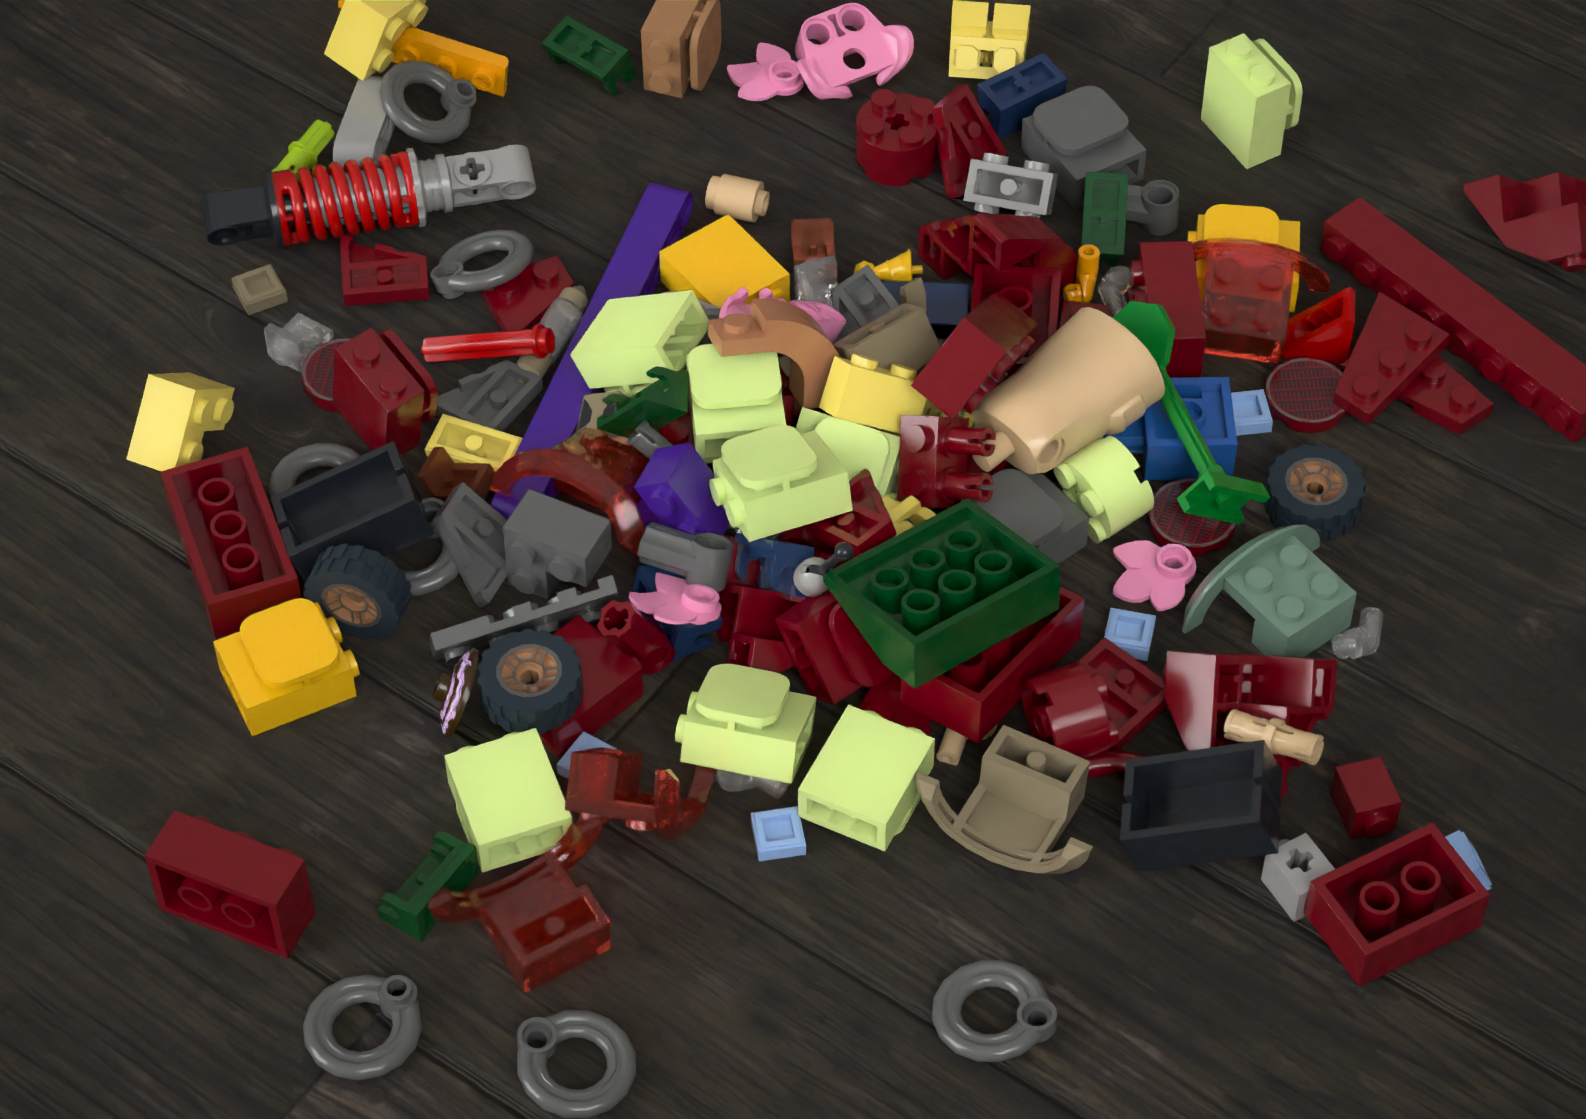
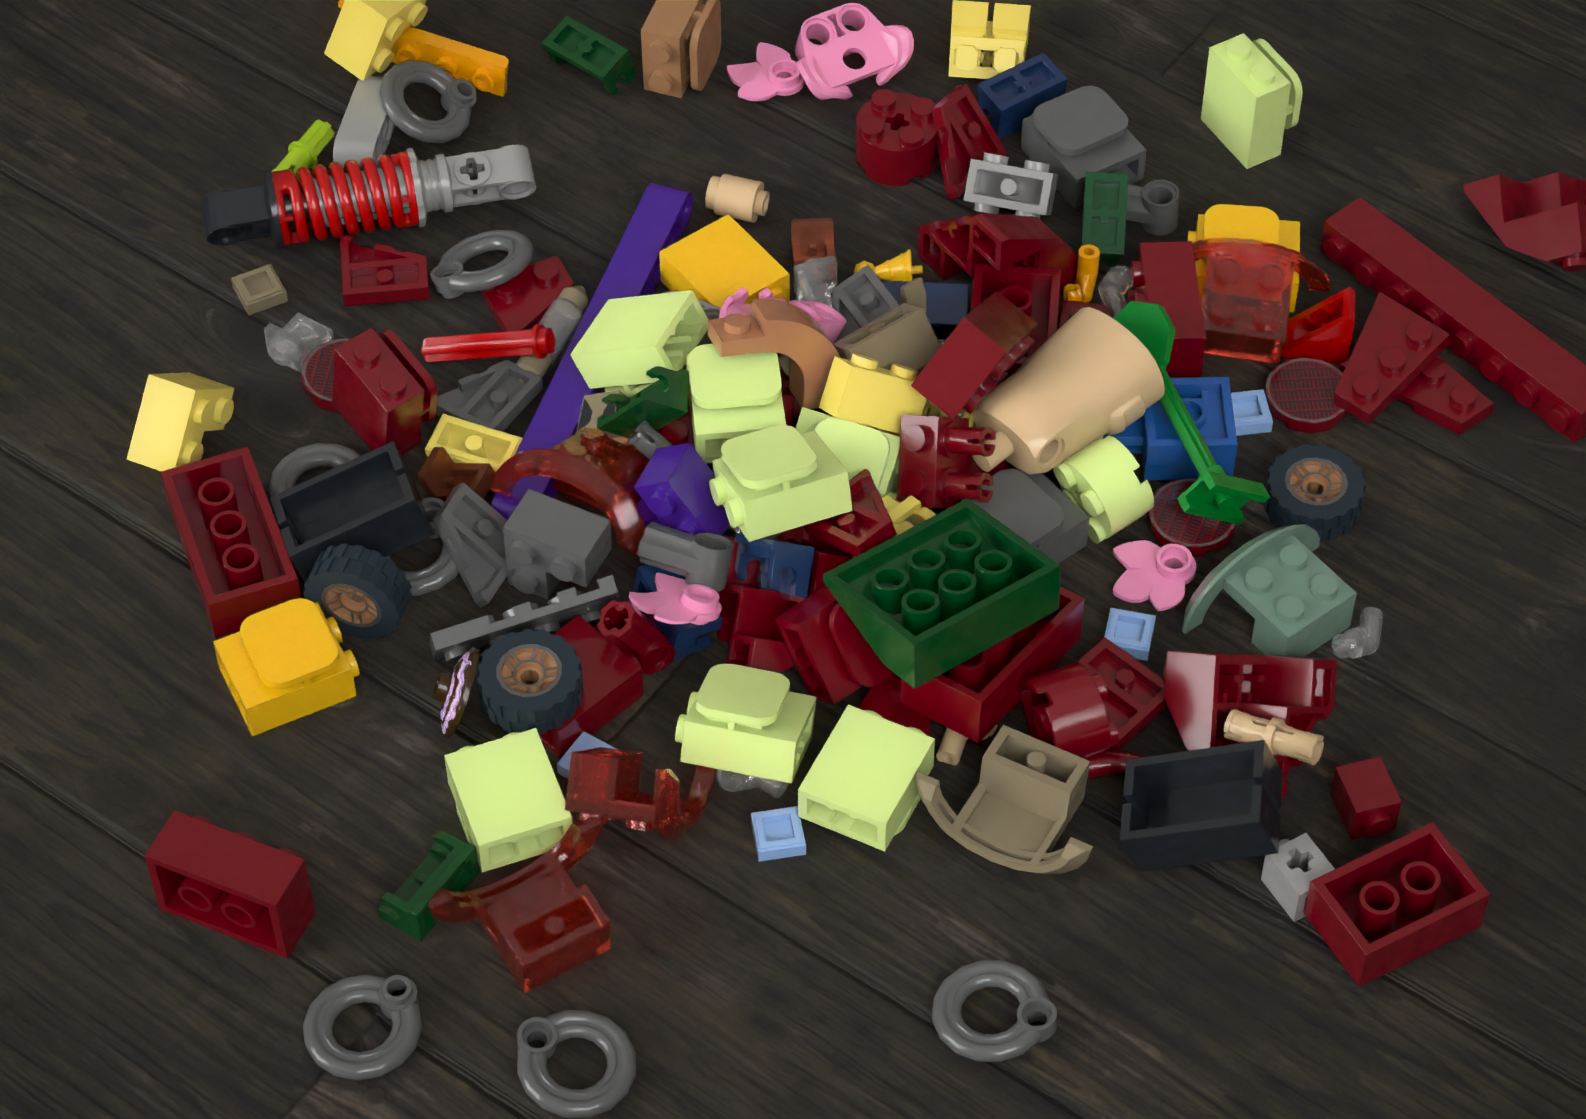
(812, 583): light grey hinge -> none
(1470, 856): light blue tile -> none

